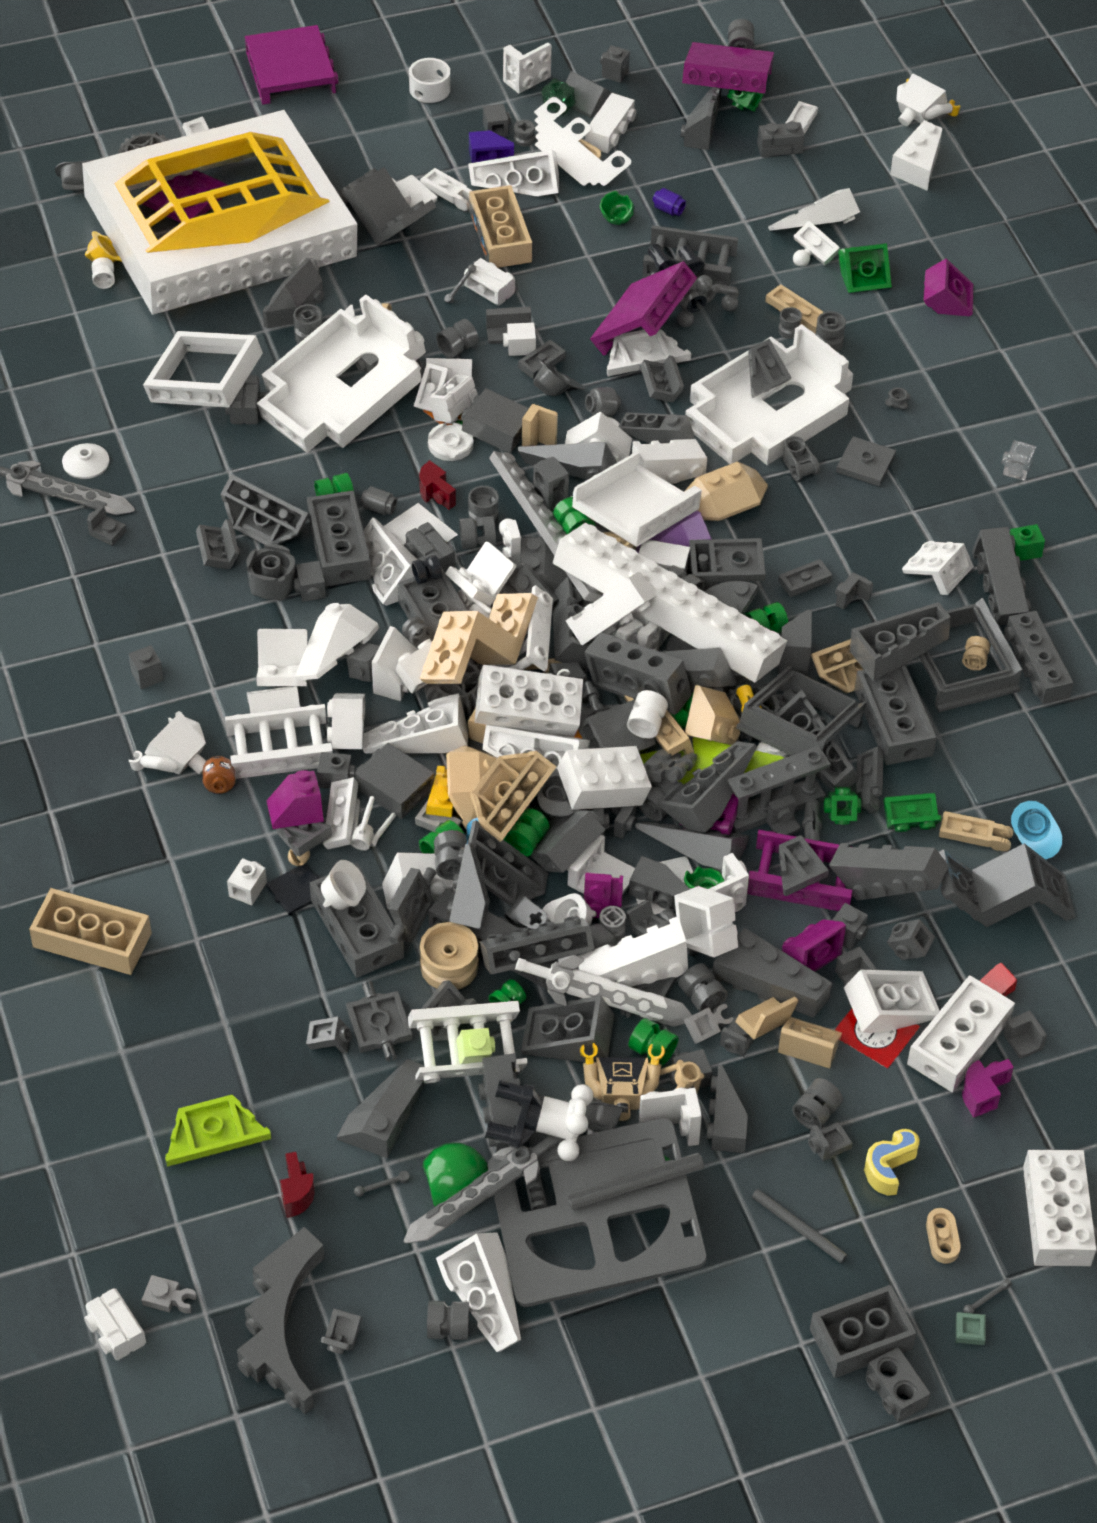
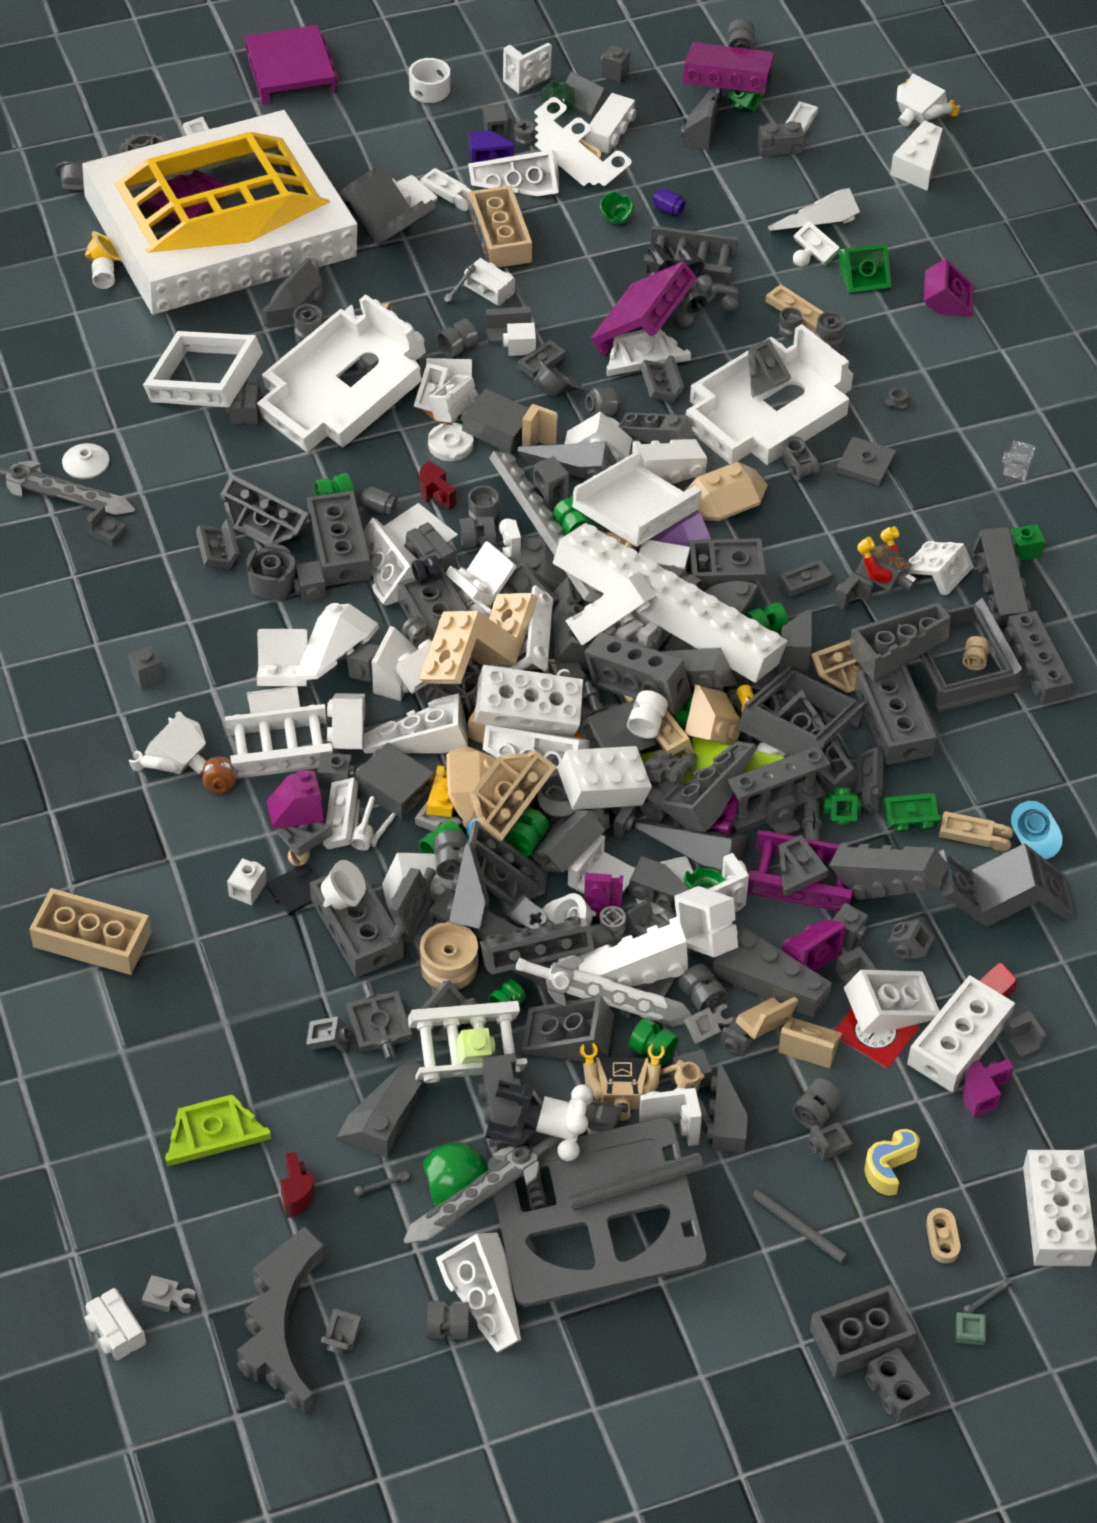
(884, 563): none -> torso

